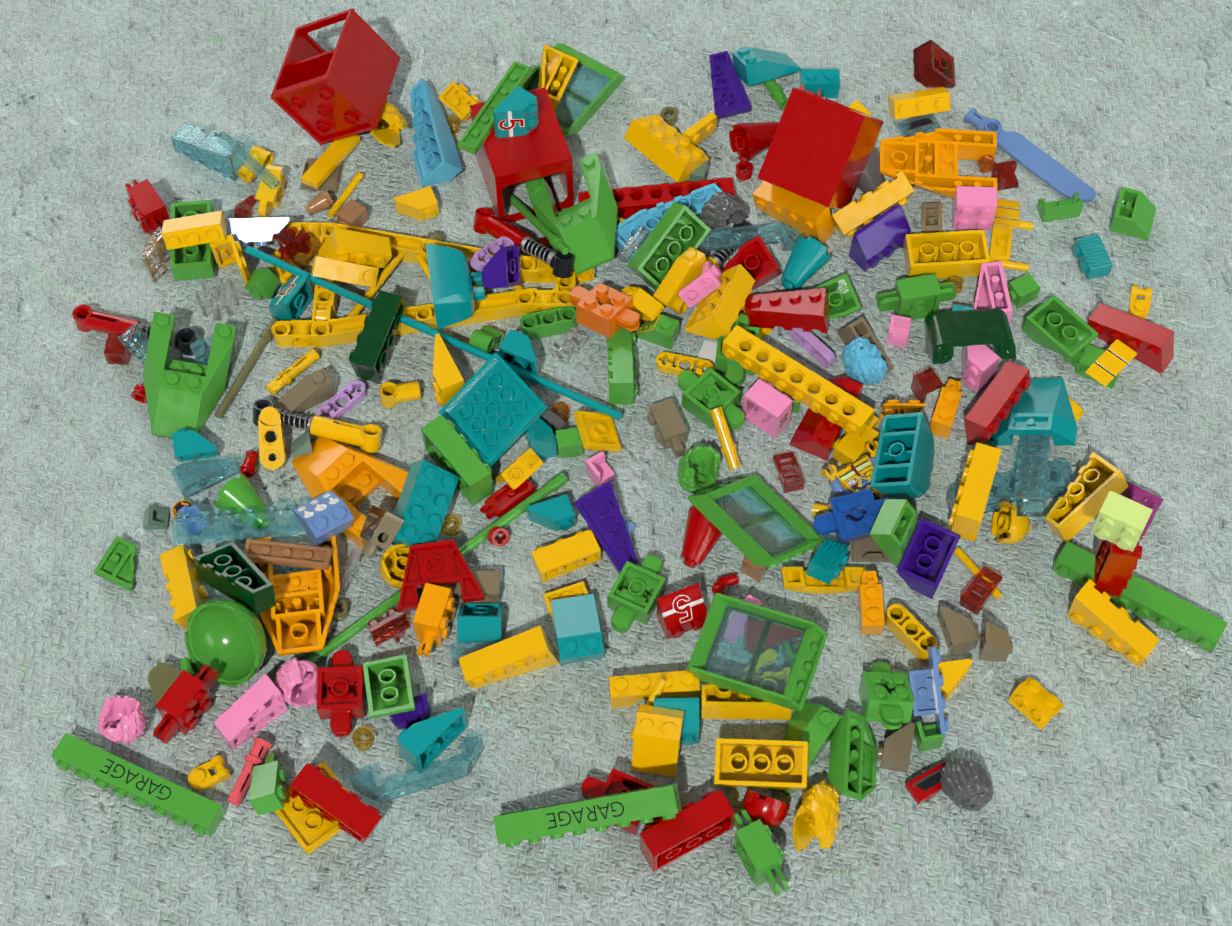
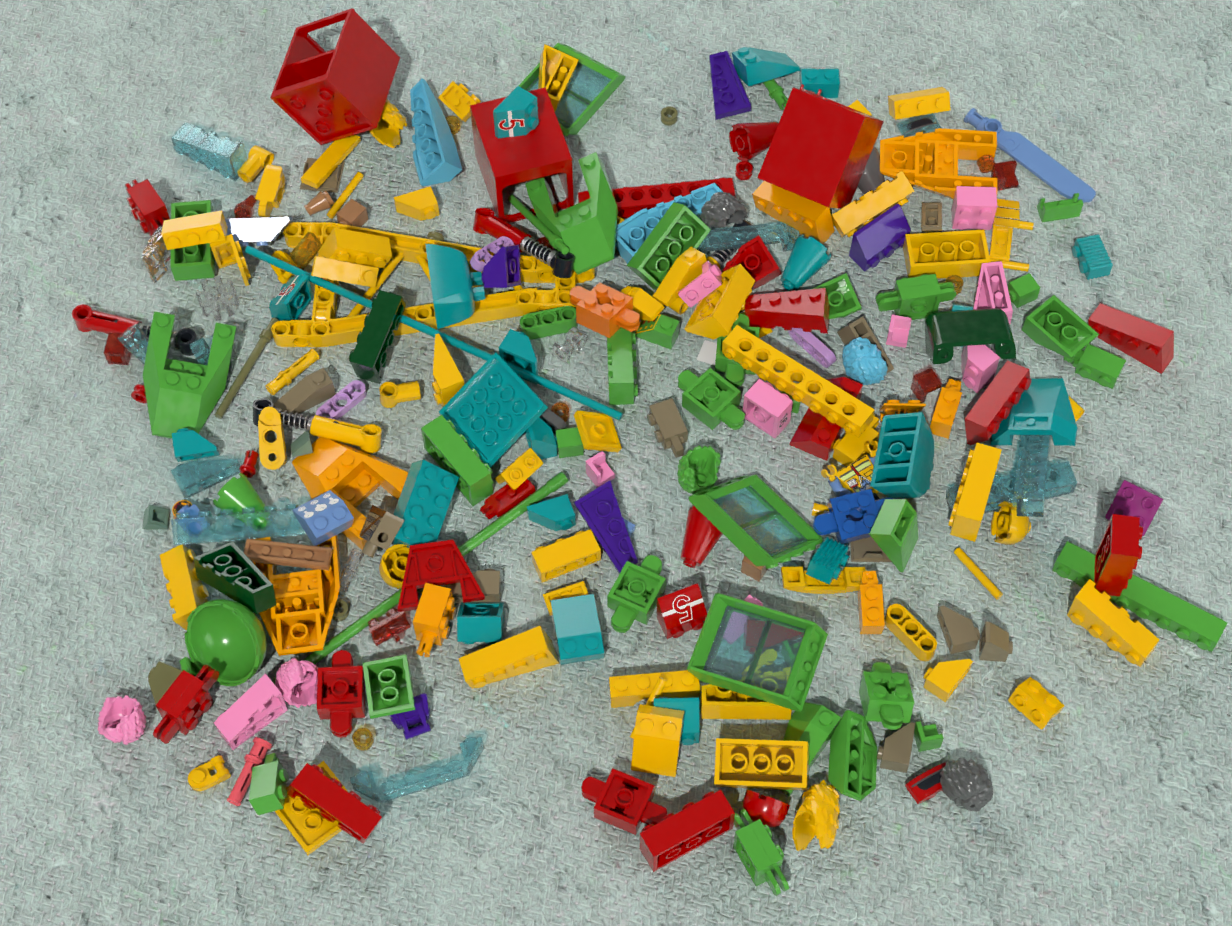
(118, 564): bright green wing -> none
(138, 784): bright green brick -> none
(244, 157): clear light blue axle -> none
(262, 284): bright green brick -> none
(290, 244): clear red hips -> none
(430, 737): teal slope -> none
(454, 530): clear yellow bush -> none
(461, 649): clear light blue slope -> none
(484, 121): bright green tile -> none
(486, 338): bright green axle -> none
(494, 531): red bush -> none
(588, 814): bright green brick -> none
(633, 244): clear pin -> none
(665, 146): yellow brick -> none
(679, 359): yellow beam -> none
(700, 173): sand green slope -> none
(701, 129): yellow bracket -> none
(722, 582): red arm -> none
(725, 438): yellow pin -> none
(791, 485): clear red slope -> none
(927, 557): dark purple slope -> none
(927, 692): medium blue bracket -> none
(933, 66): clear red slope -> none
(974, 602): clear red slope -> none
(1084, 497): yellow wedge -> none
(1111, 362): yellow sticker -> none
(1121, 521): yellowish green brick -> none
(1133, 214): bright green slope -> none
(1139, 307): yellow plate -> none

